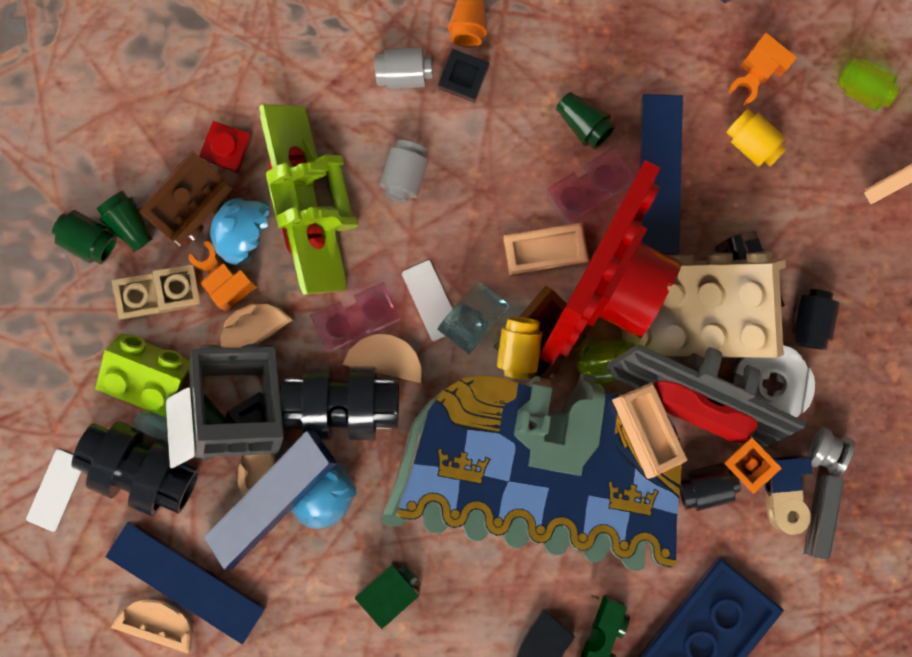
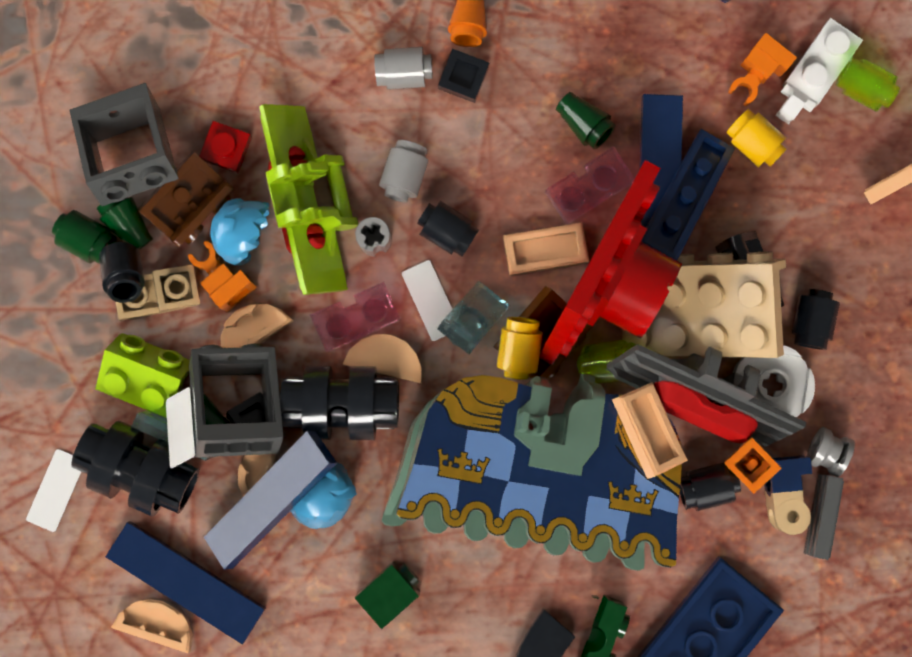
(95, 123): none -> dark grey window
(121, 271): none -> black brick
(373, 236): none -> light grey piece
(447, 228): none -> black brick
(687, 194): none -> dark blue tile
(818, 69): none -> white hinge

